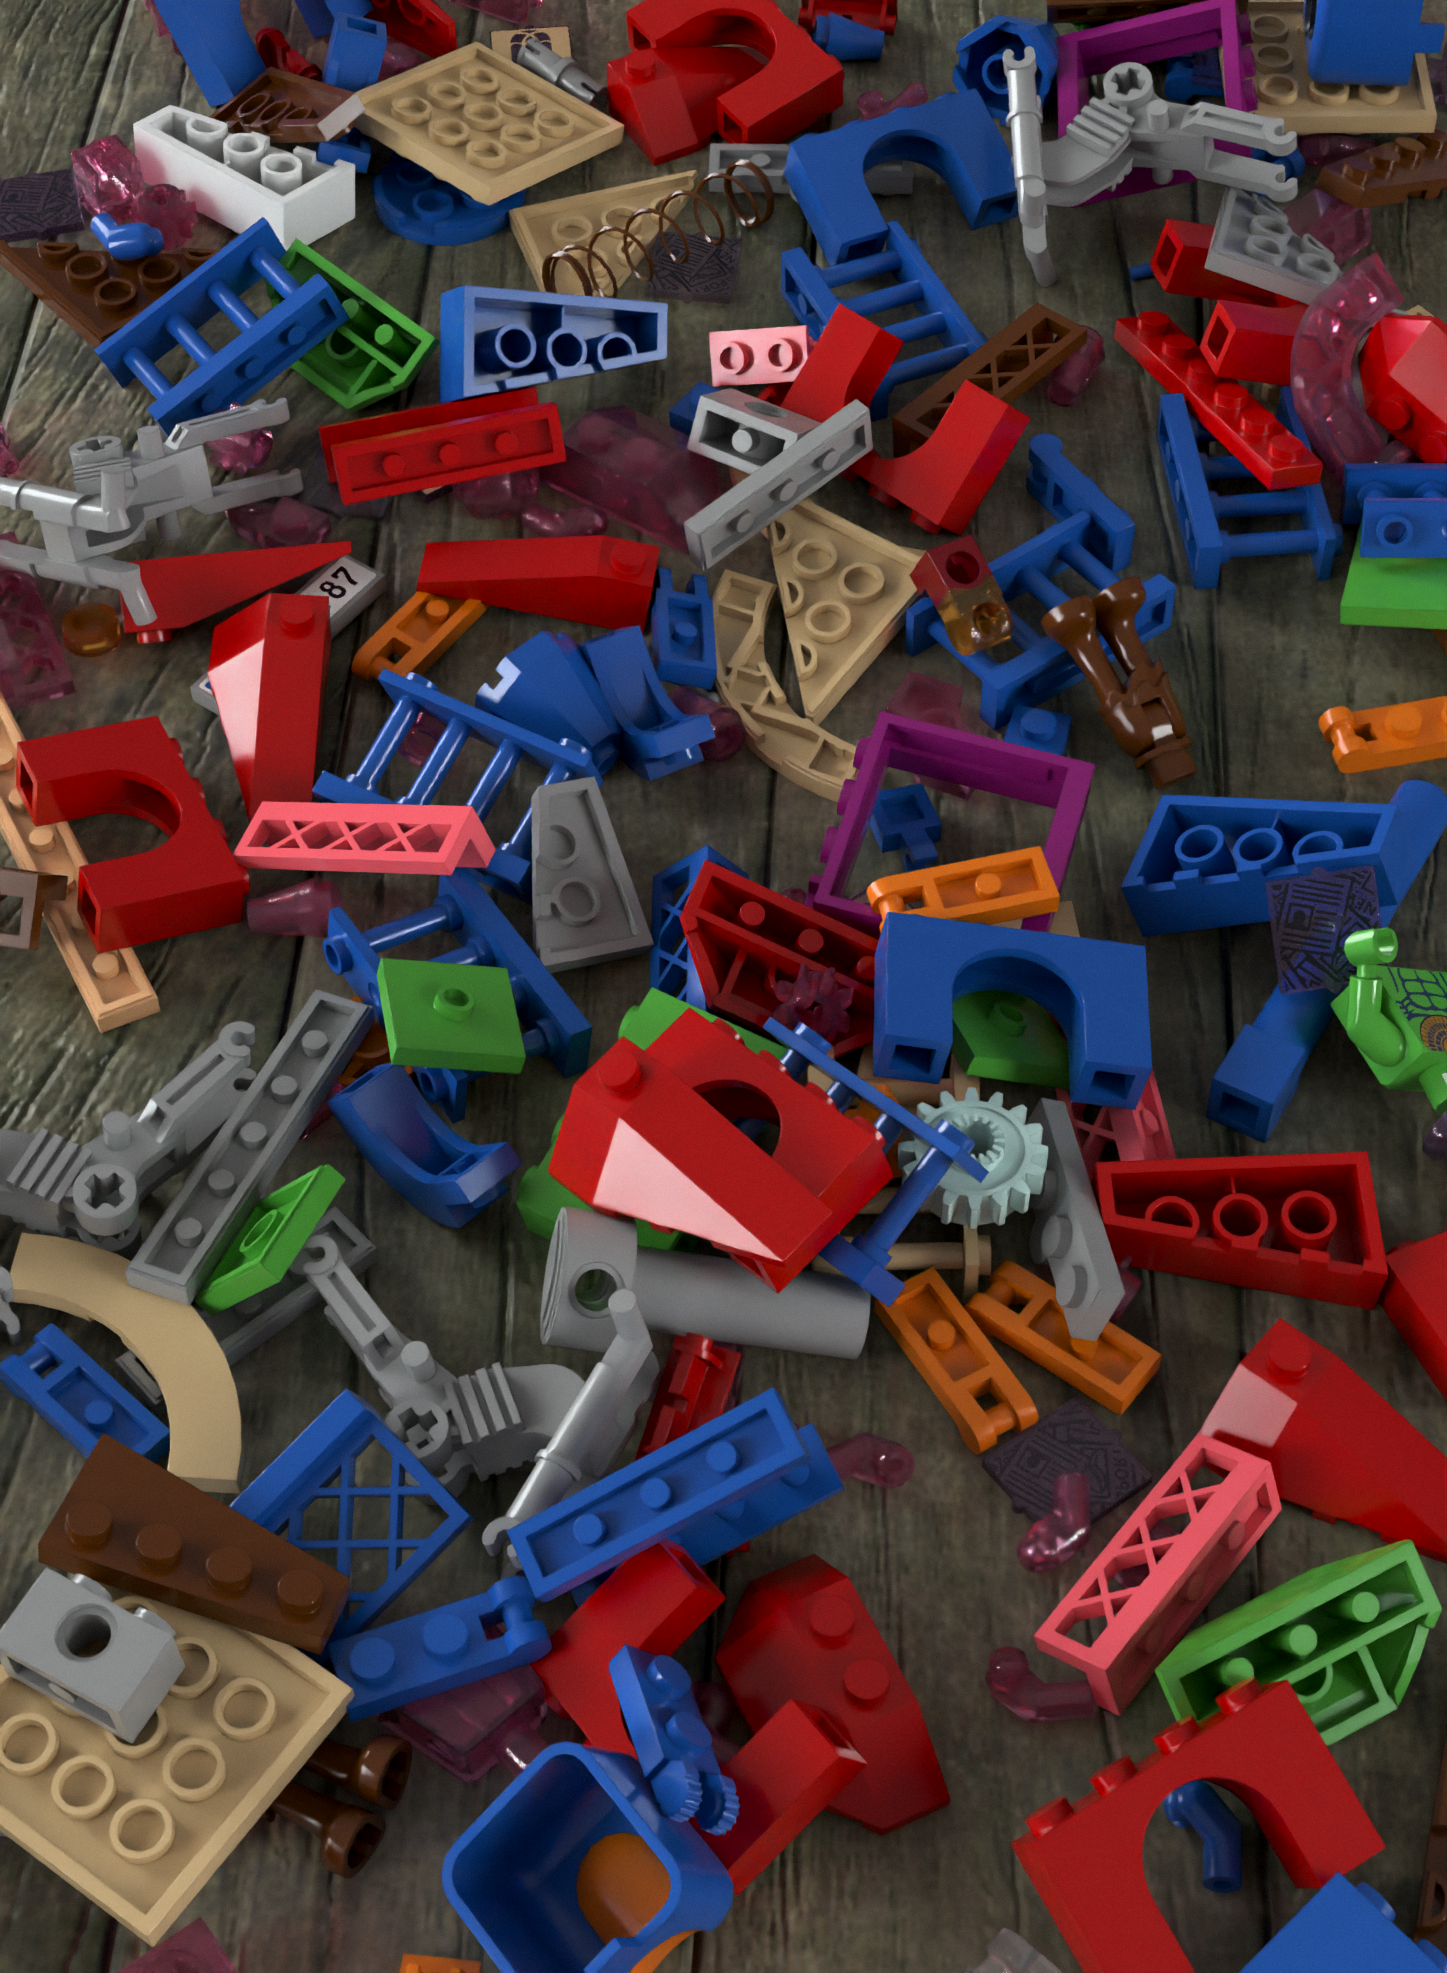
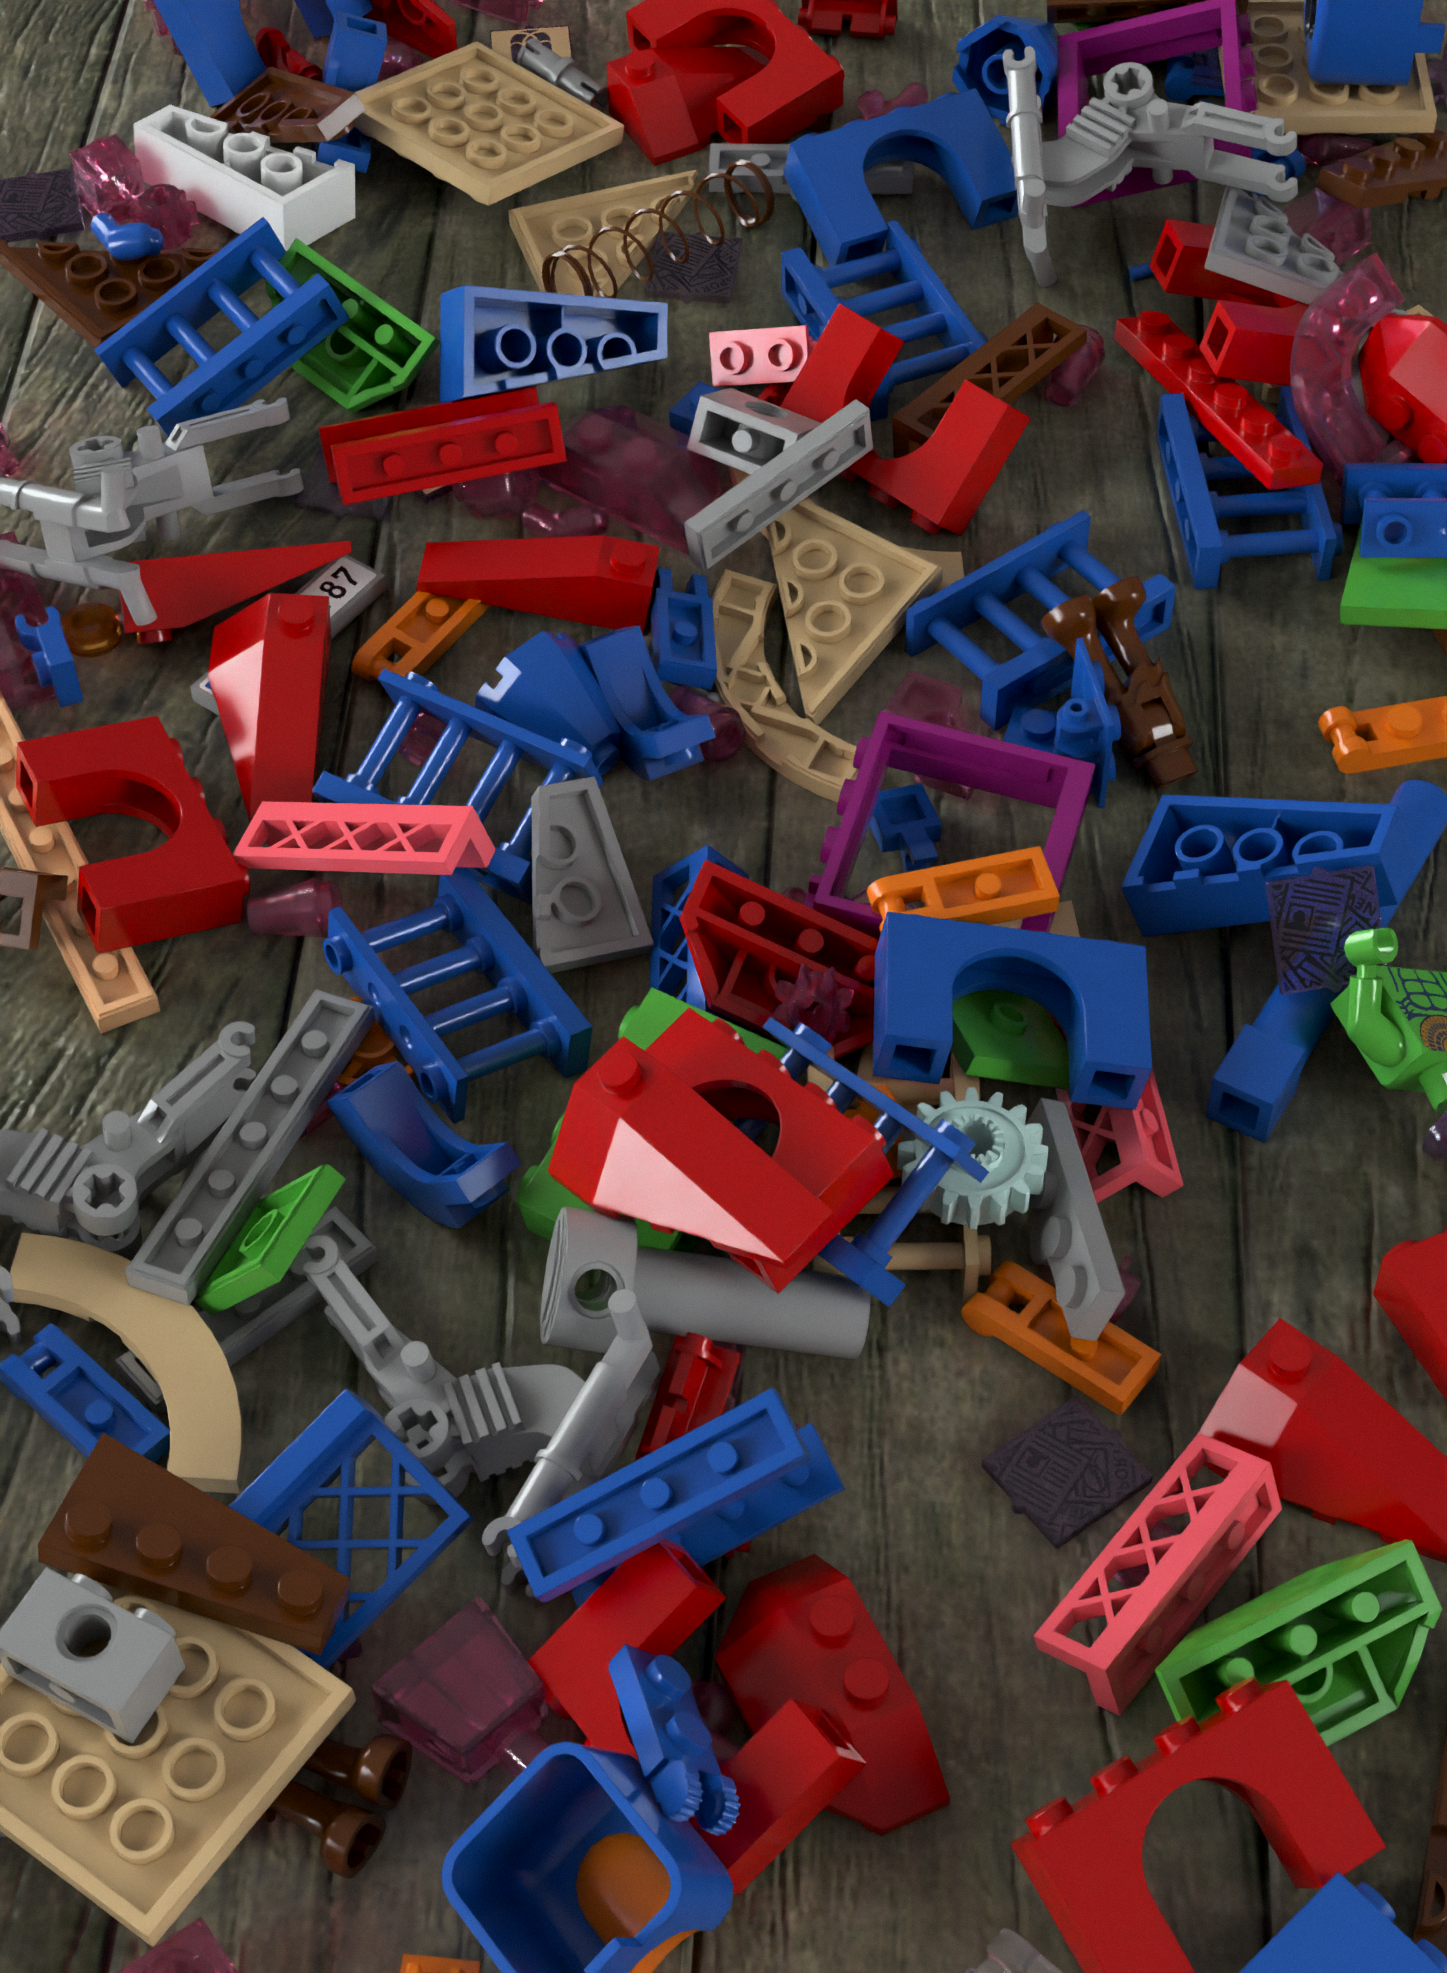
(53, 658): none -> blue plate
(241, 450): clear pink gear -> none
(280, 523): clear pink plate -> none
(433, 210): blue tile -> none
(440, 1649): blue plate -> none
(450, 1016): bright green plate -> none
(847, 38): blue cone -> none
(873, 1460): clear pink arm -> none
(957, 1361): orange plate -> none
(964, 595): leg -> none
(1029, 1696): clear pink arm -> none
(1062, 1530): clear pink arm -> none
(1067, 491): blue plate -> none
(1088, 724): none -> blue hinge
(1217, 1825): blue arm -> none
(1251, 1222): red wedge -> none

